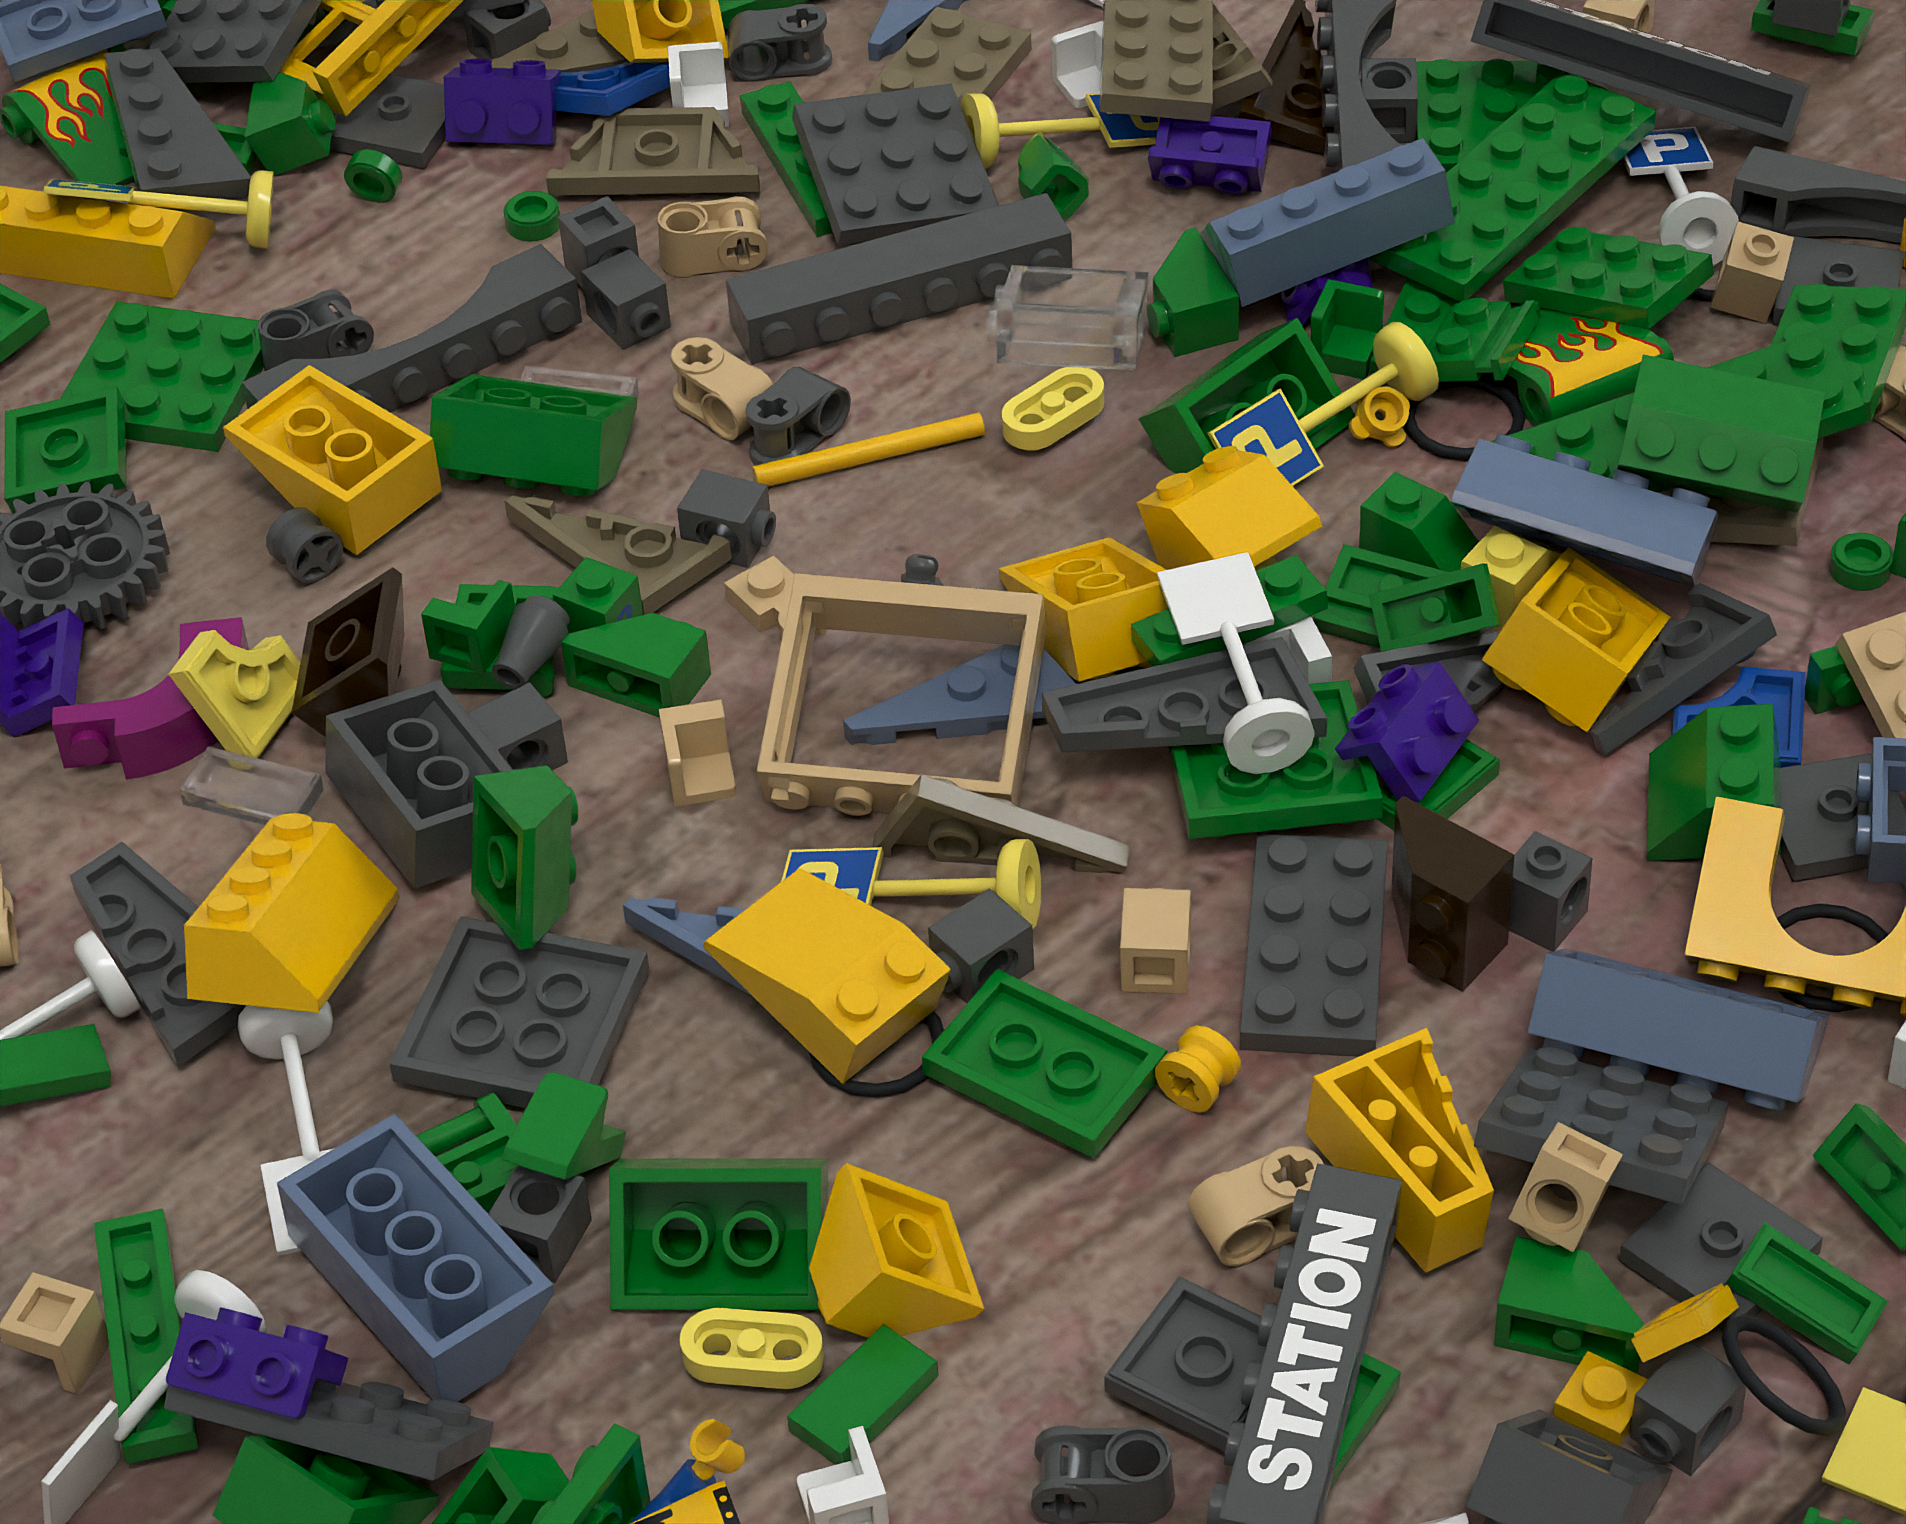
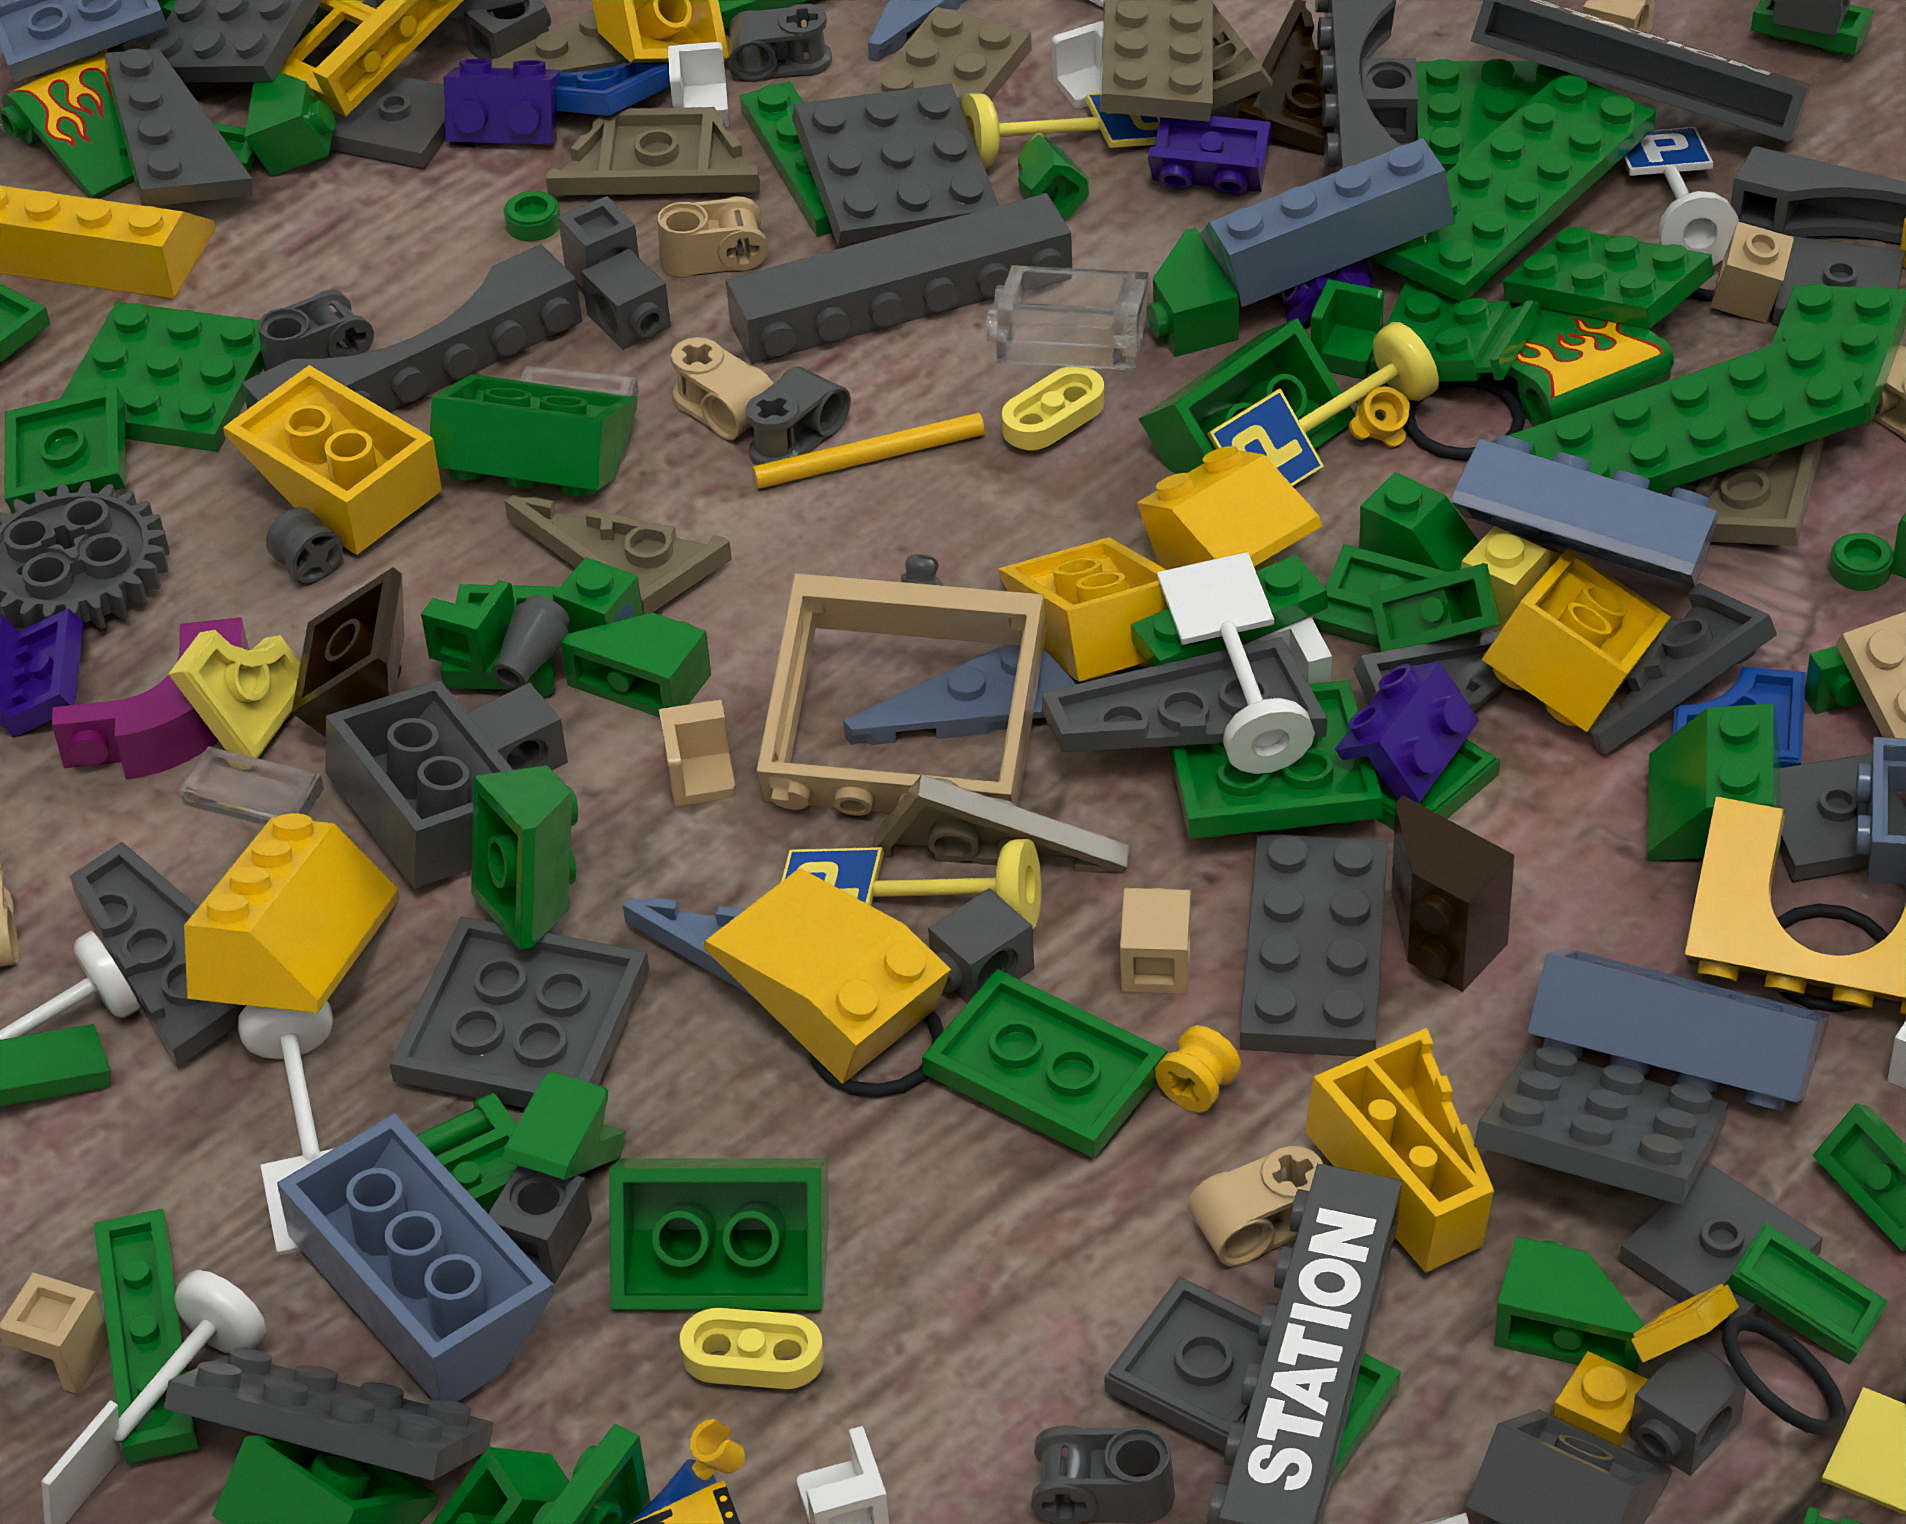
(249, 1367): dark purple bracket -> none
(257, 208): light yellow piece -> none
(373, 176): green tile -> none
(728, 509): dark grey brick -> none
(763, 594): tan plate -> none
(863, 1392): green tile -> none
(890, 1258): yellow slope -> none
(1548, 890): dark grey brick -> none
(1580, 1166): tan brick -> none
(1722, 433): green slope -> none

